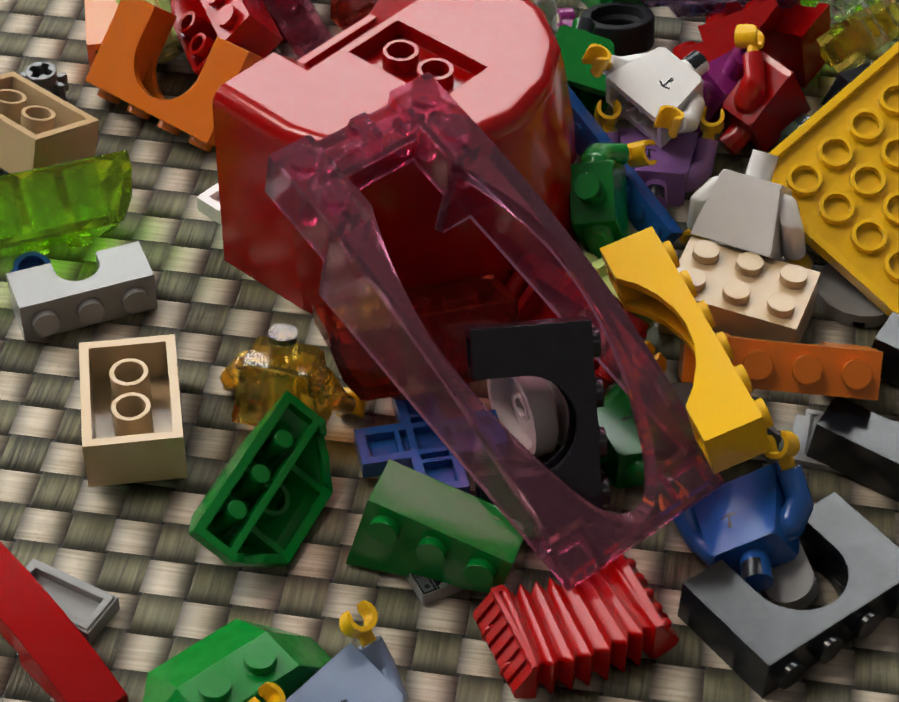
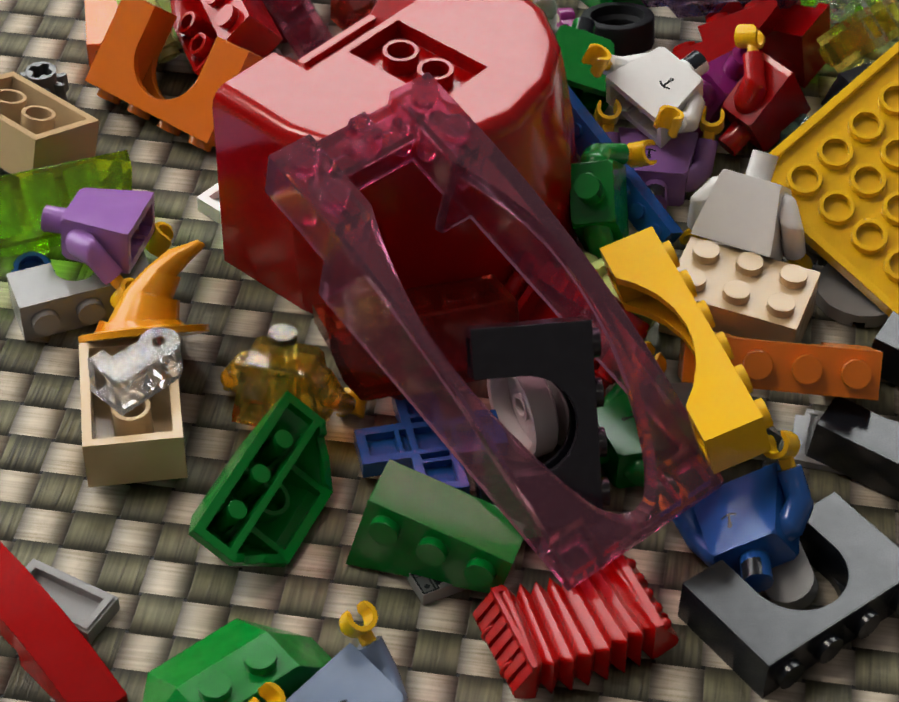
(108, 232): none -> medium lavender torso
(137, 370): none -> clear leg
(150, 300): none -> light orange piece

